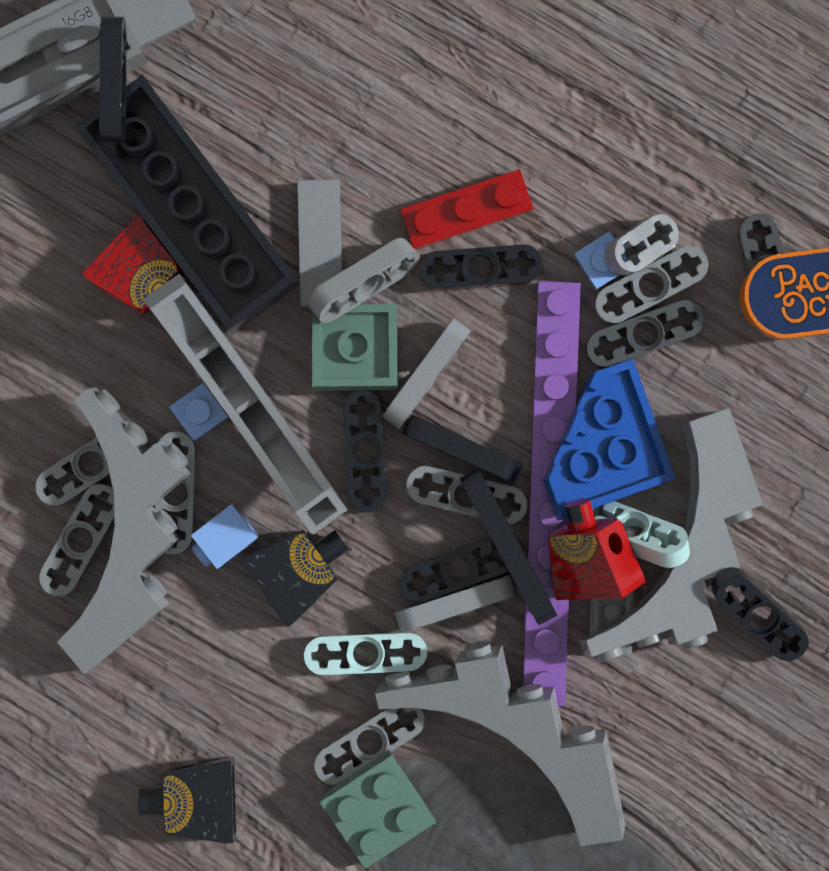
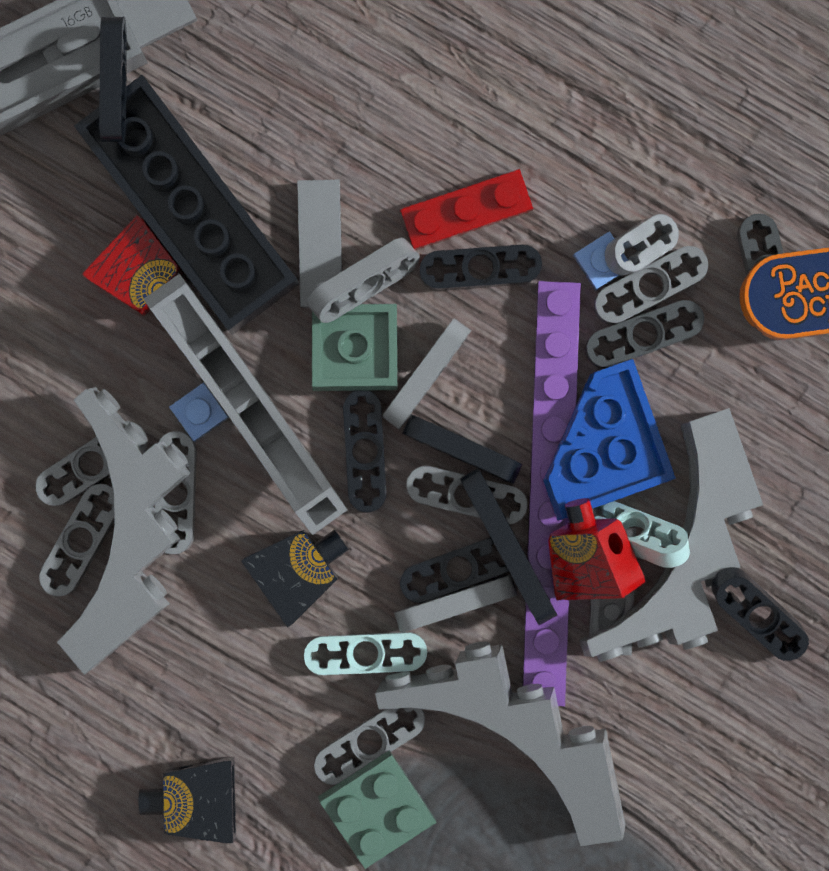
(223, 537): light blue brick -> none

